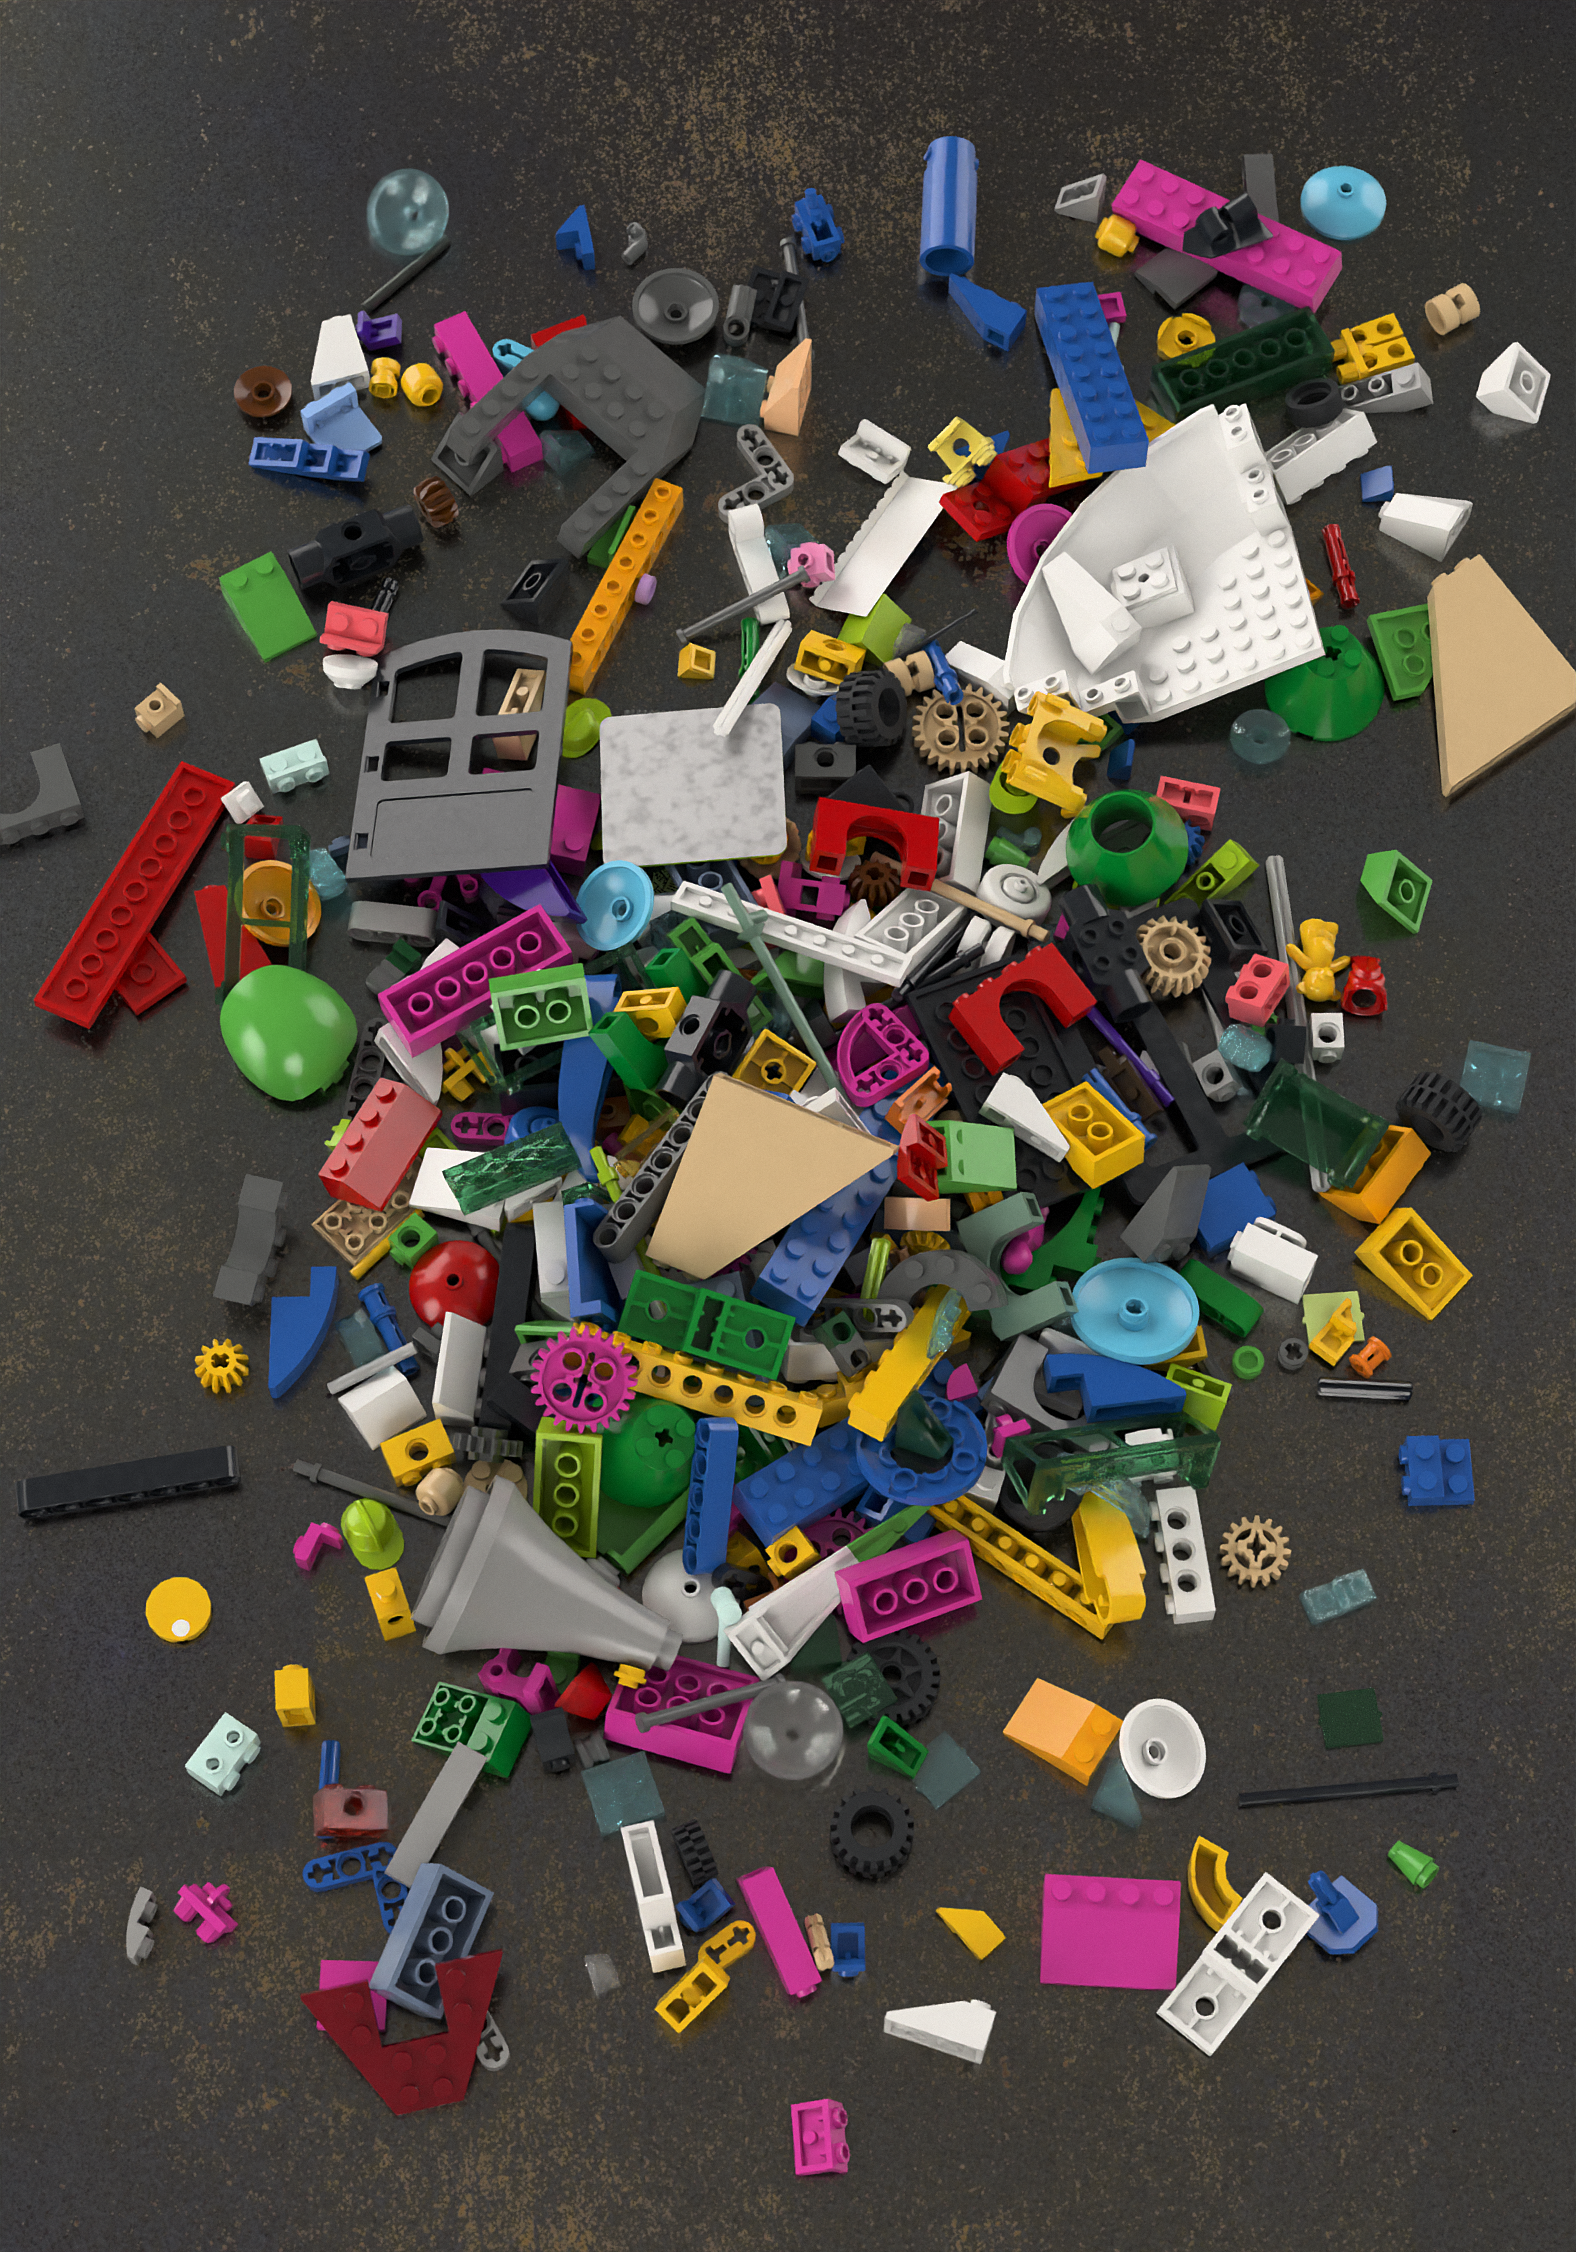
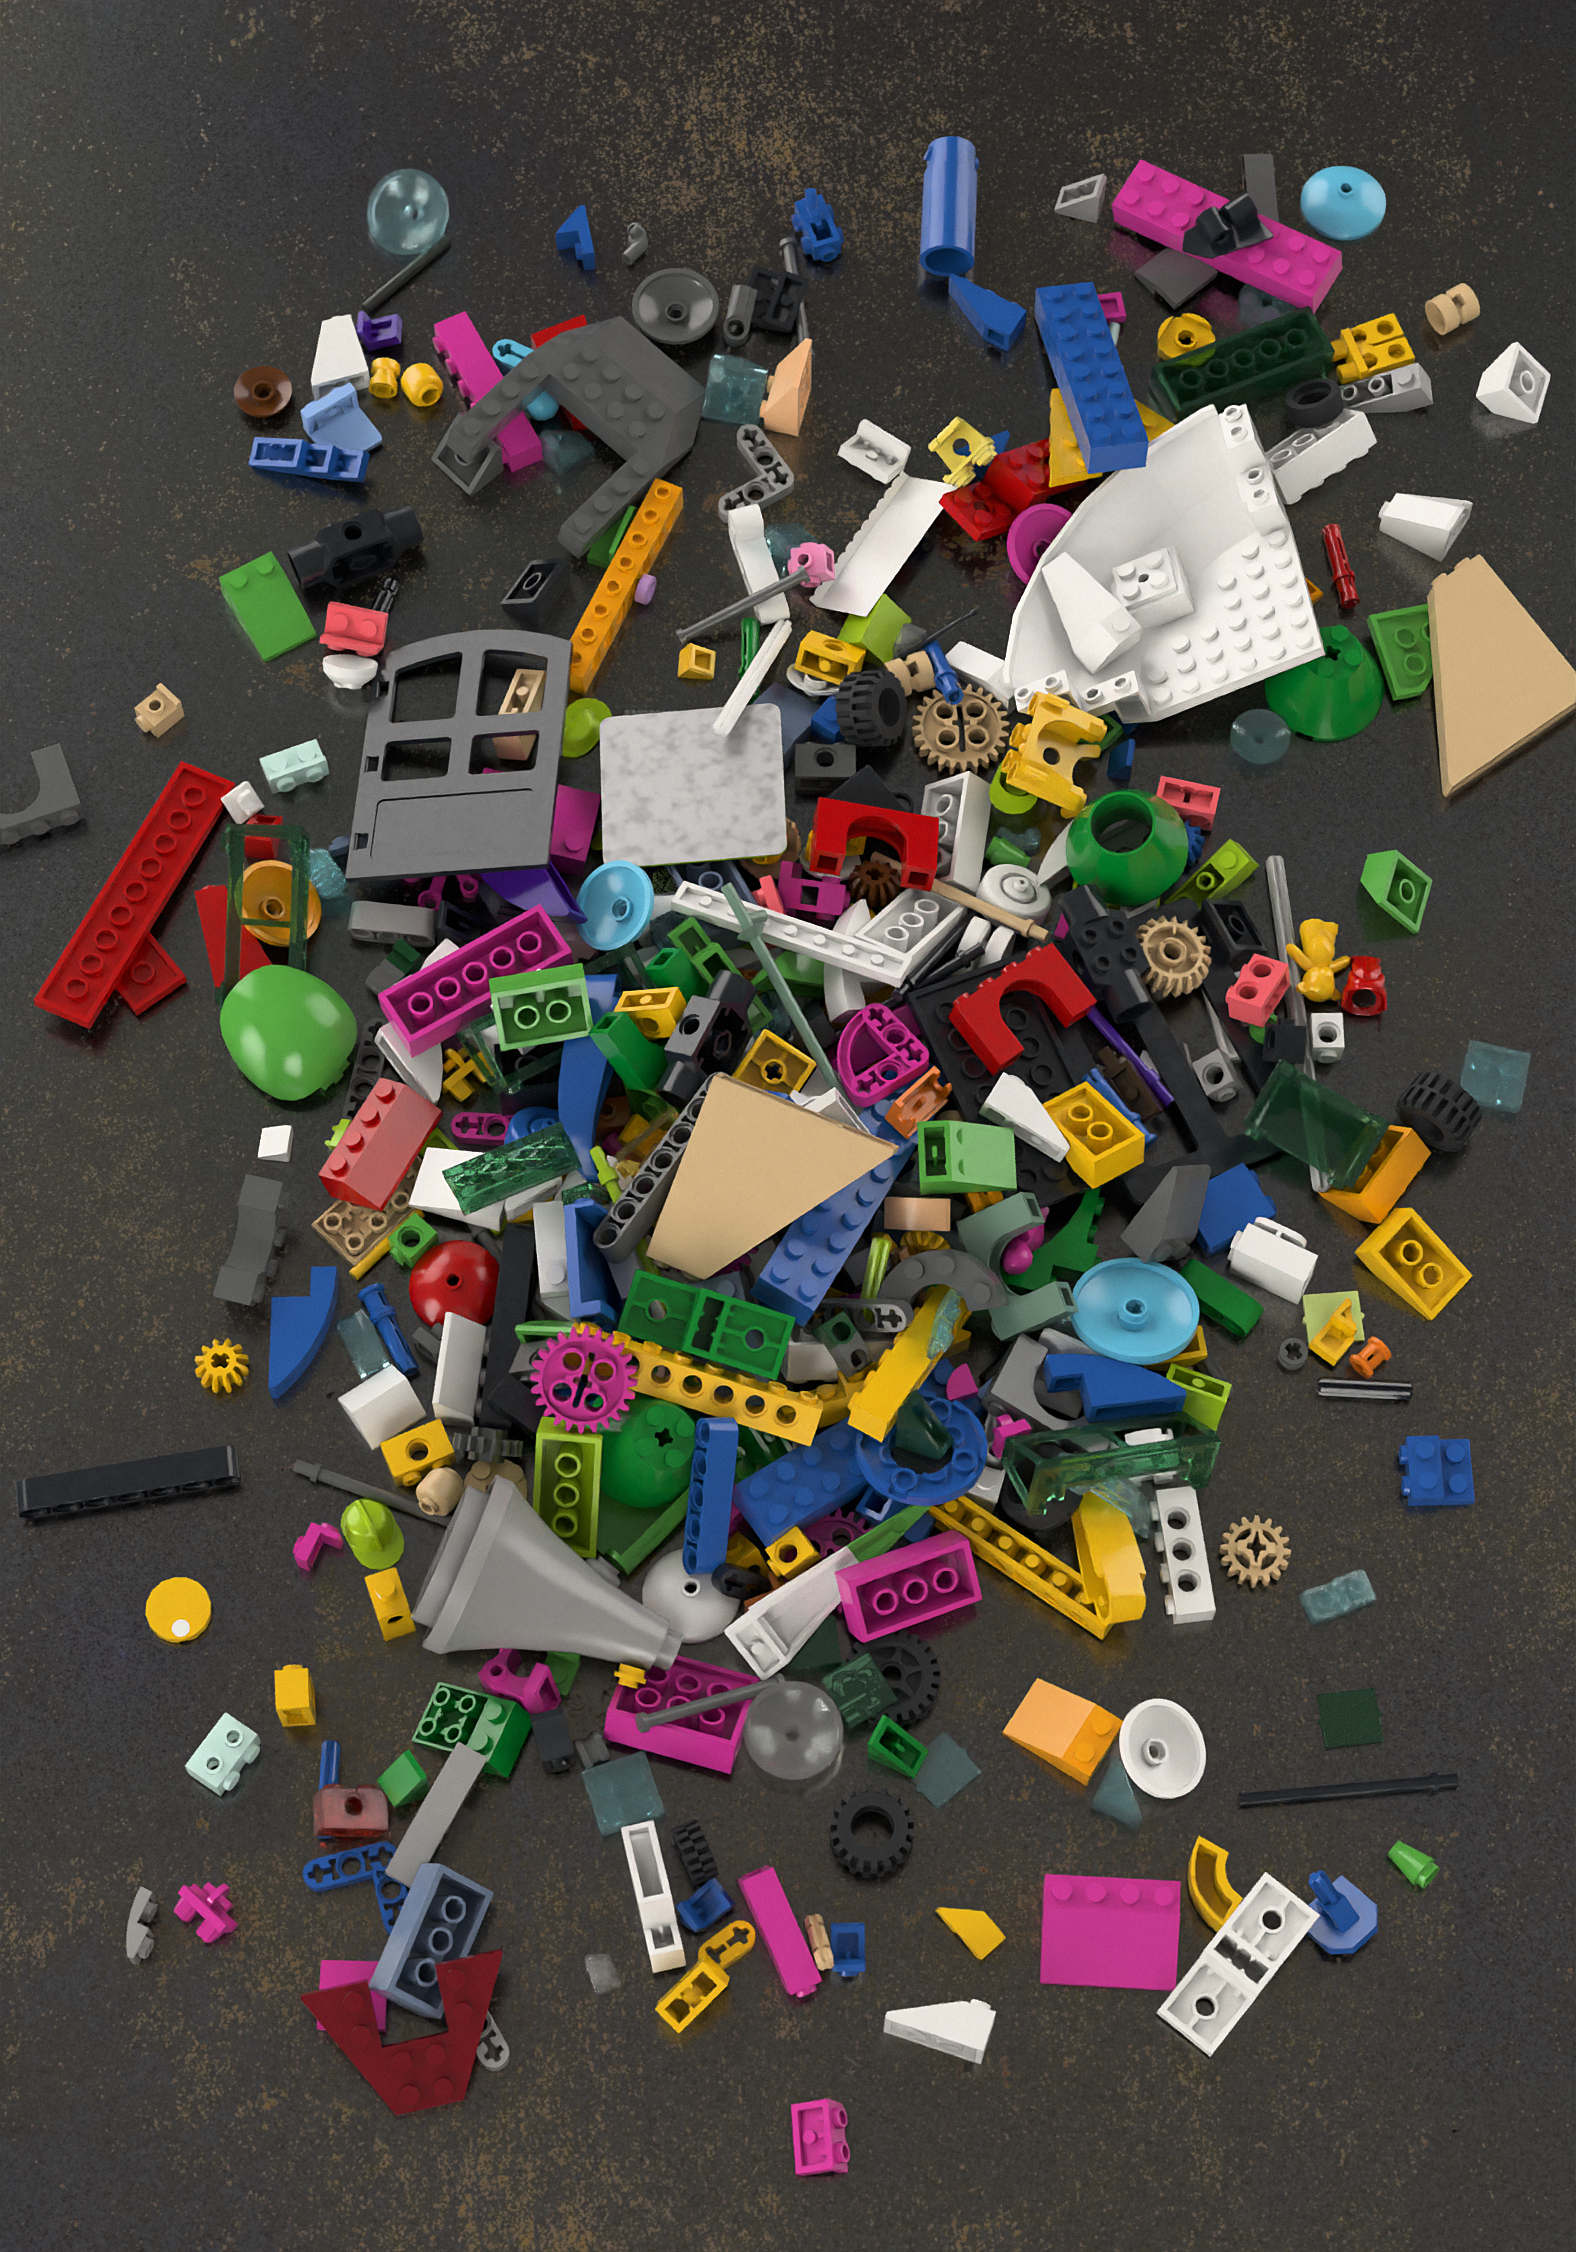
(276, 1143): none -> white slope
(372, 1368): light grey bar -> none
(404, 1781): none -> green slope
(436, 501): reddish brown gear -> none
(586, 1694): red slope -> none
(729, 1614): light aqua piece -> none
(919, 1156): red slope -> none
(1117, 235): yellow head -> none
(1245, 1047): clear light blue gear -> none
(1247, 1362): bright green tile -> none
(1377, 485): slope -> none

